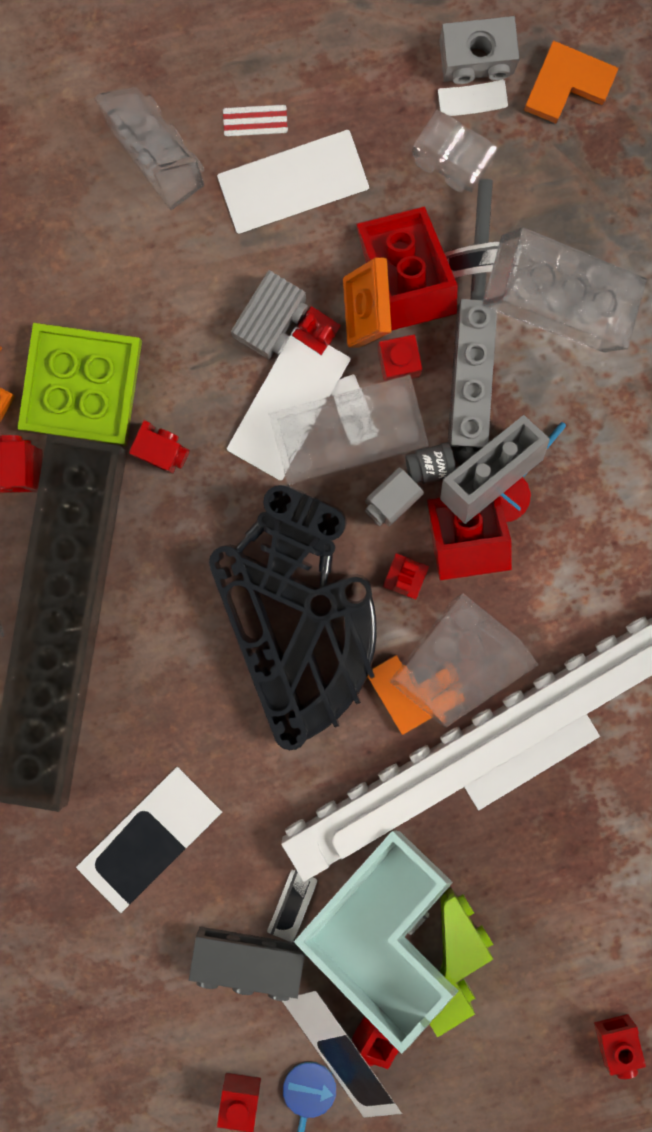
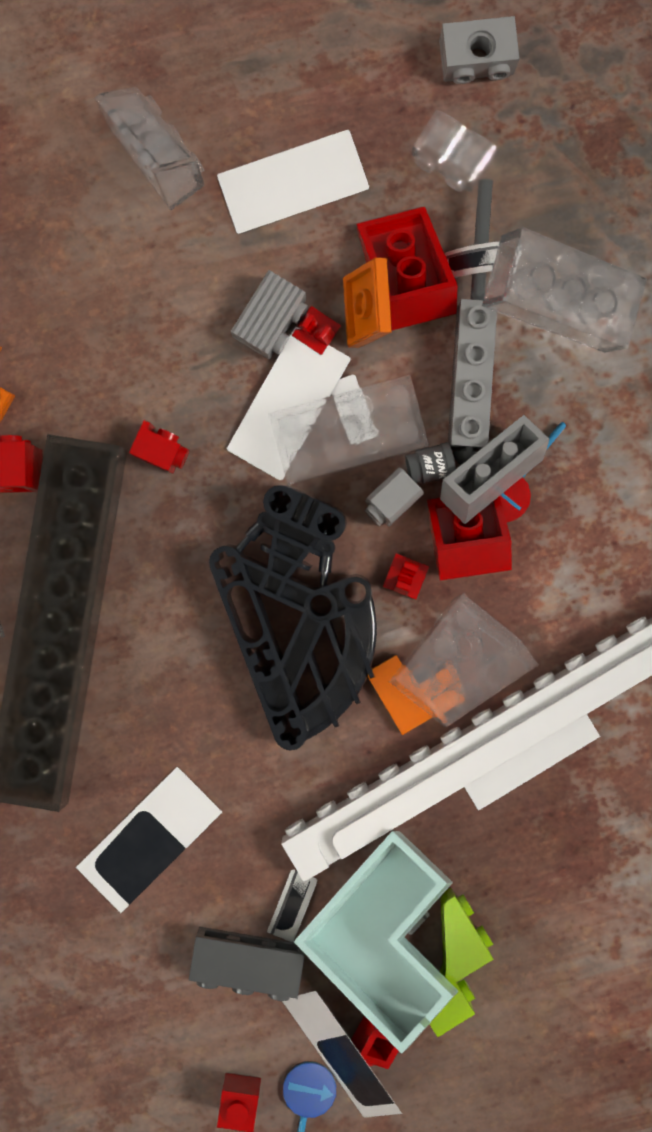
(79, 384): lime plate -> none
(255, 120): clear sticker -> none
(399, 358): red brick -> none
(473, 98): white sticker -> none
(566, 72): orange tile -> none
(614, 1036): red brick -> none

